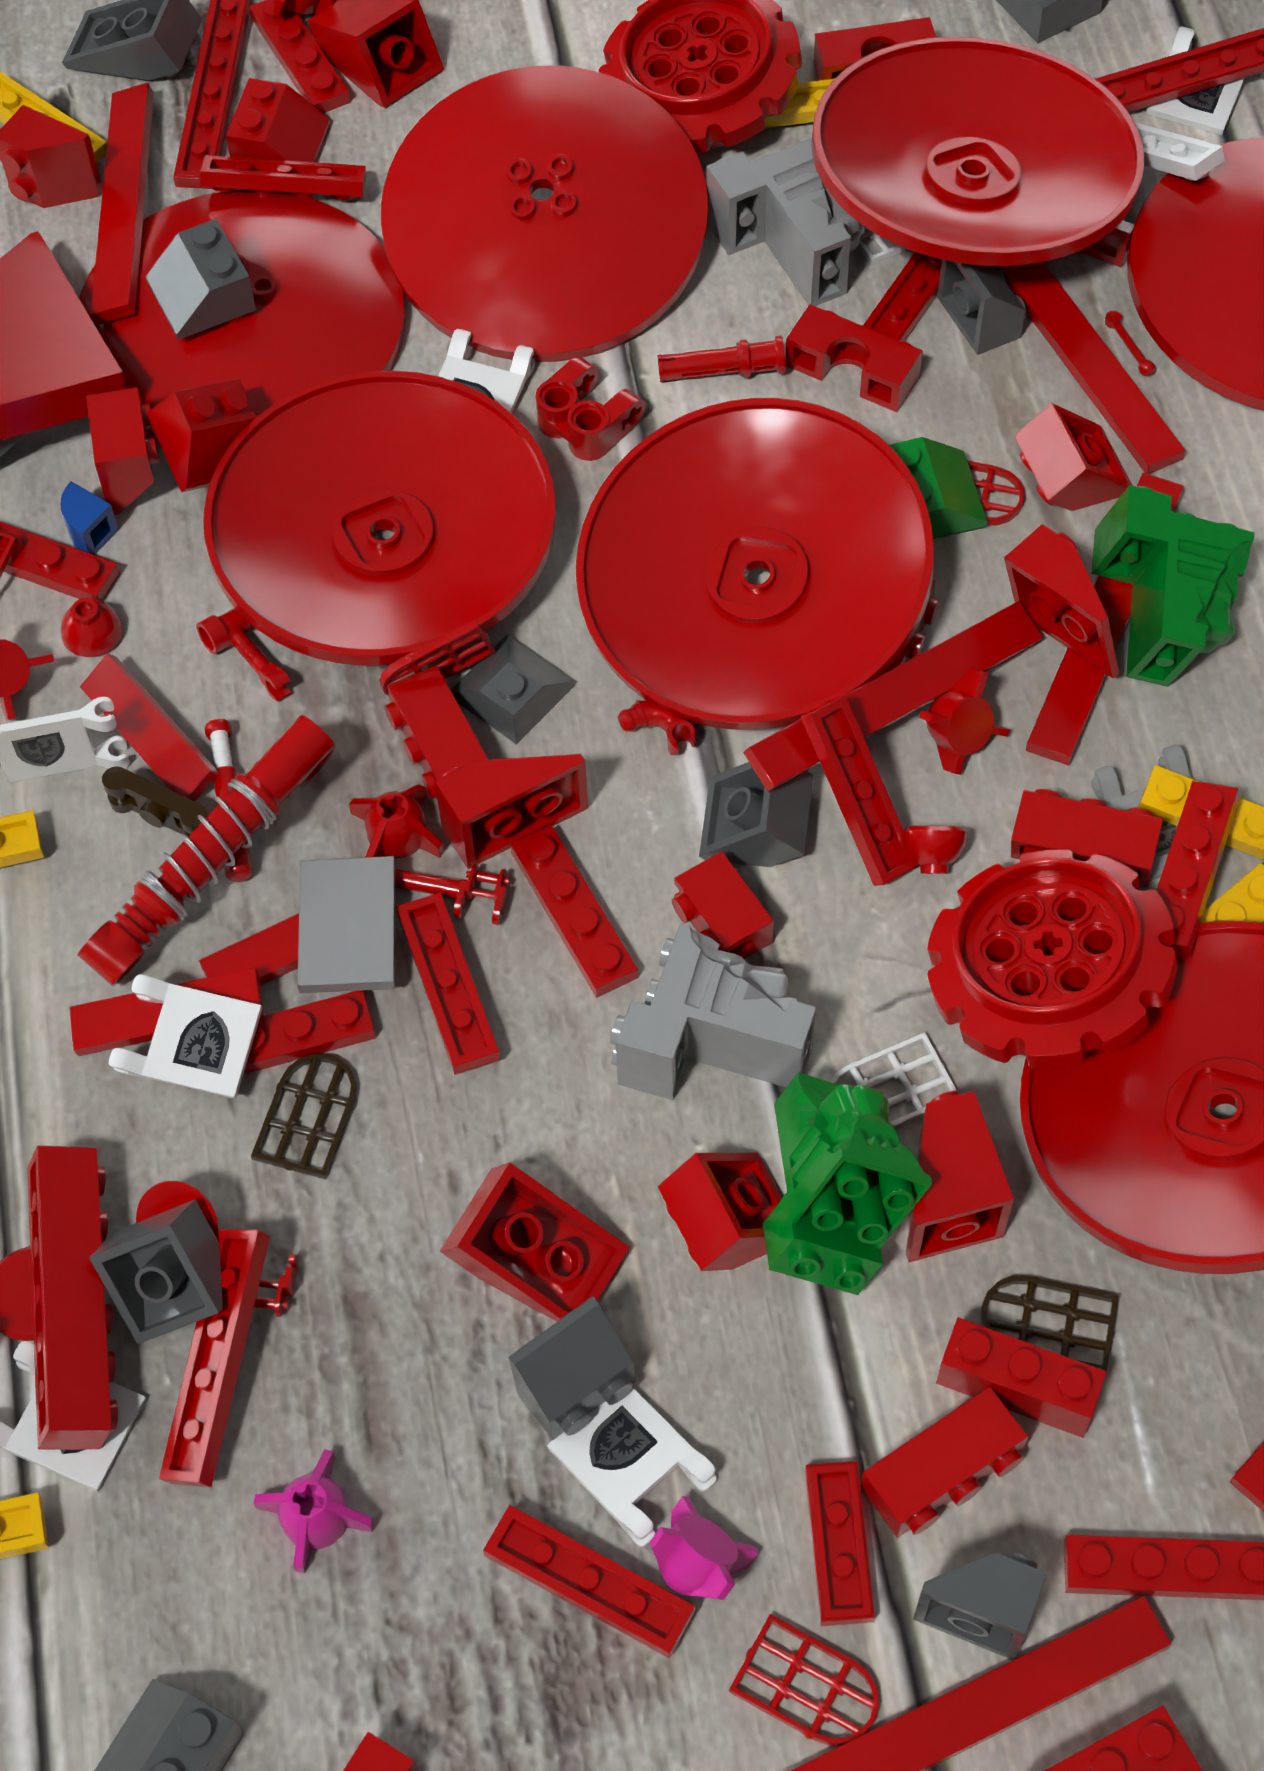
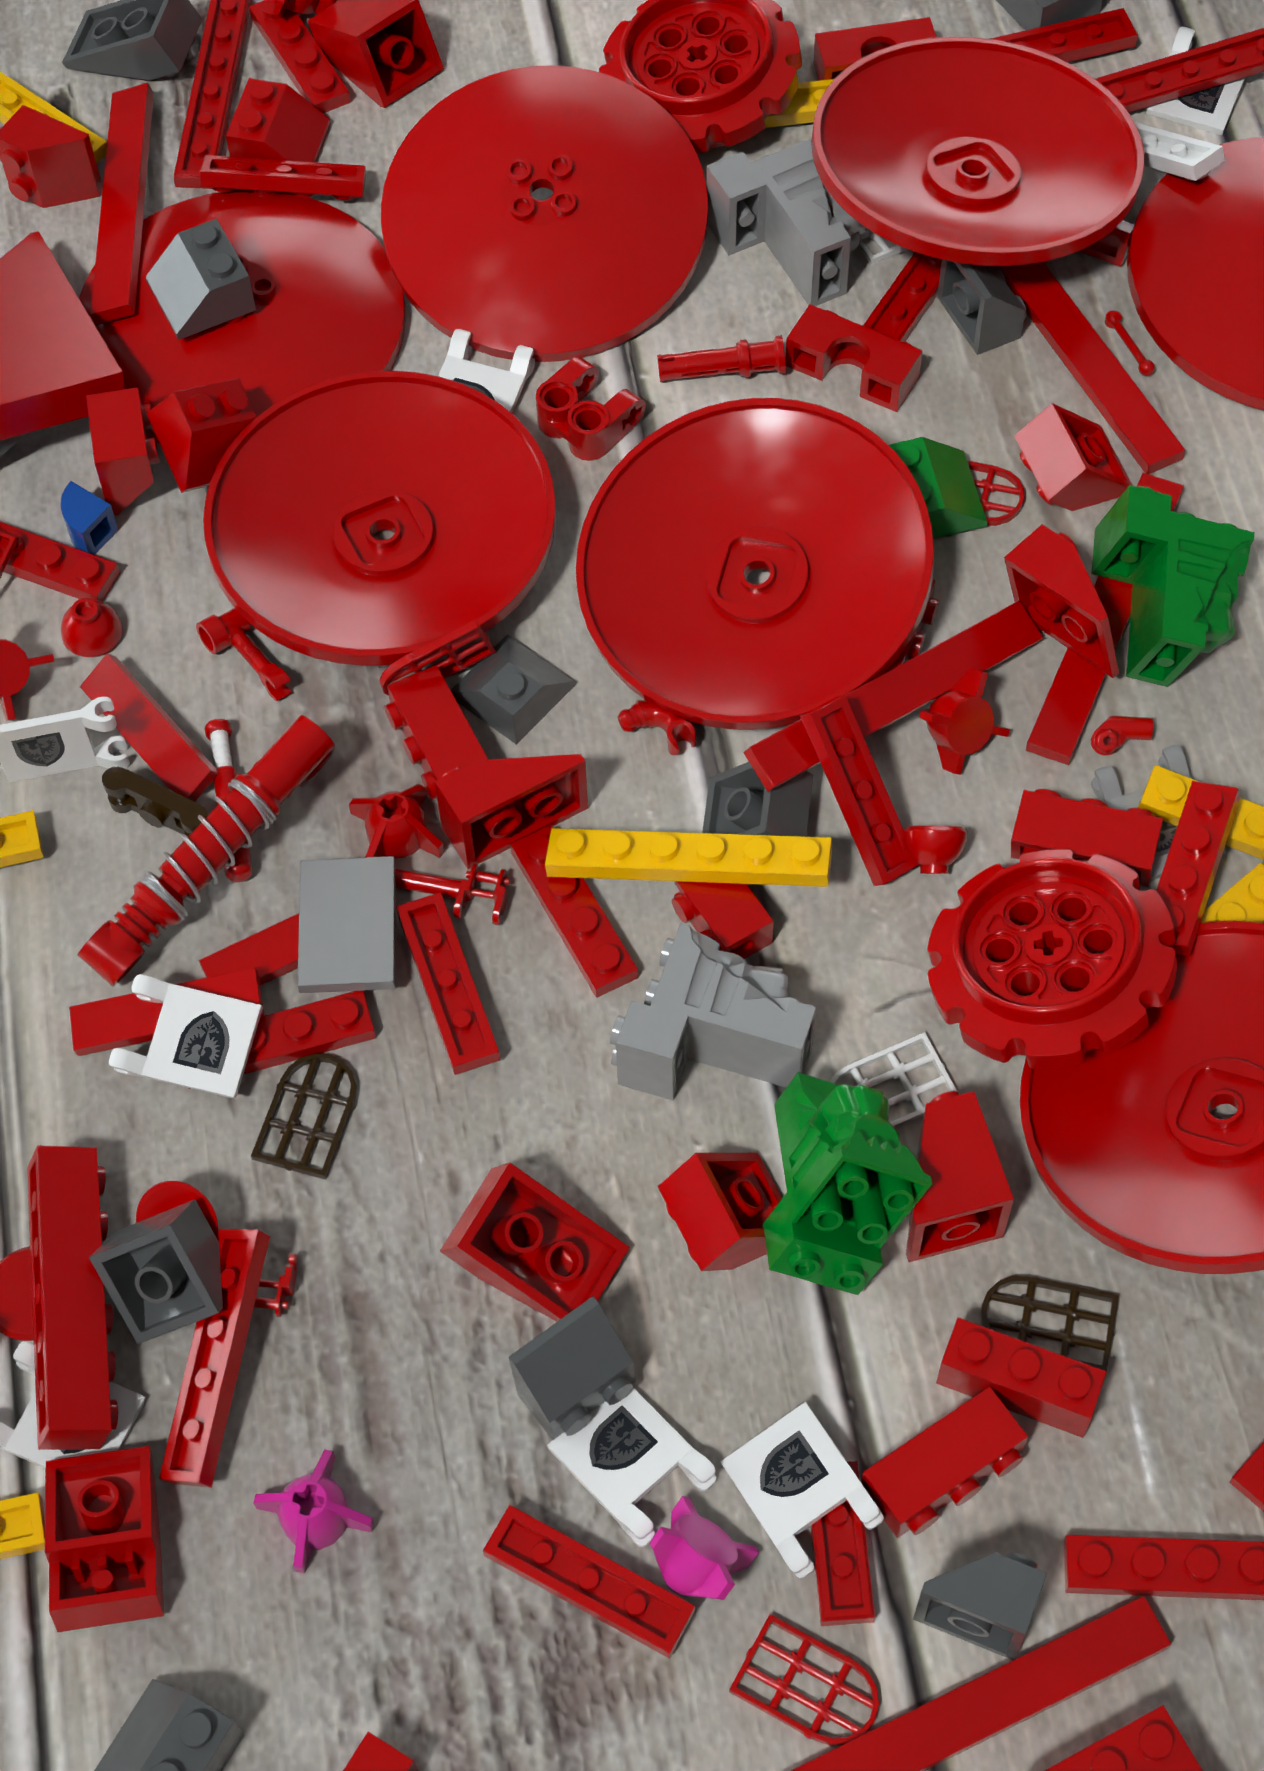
(103, 1539): none -> red slope
(689, 857): none -> yellow plate
(794, 1479): none -> white flag
(1080, 36): none -> red plate
(1118, 730): none -> red arm

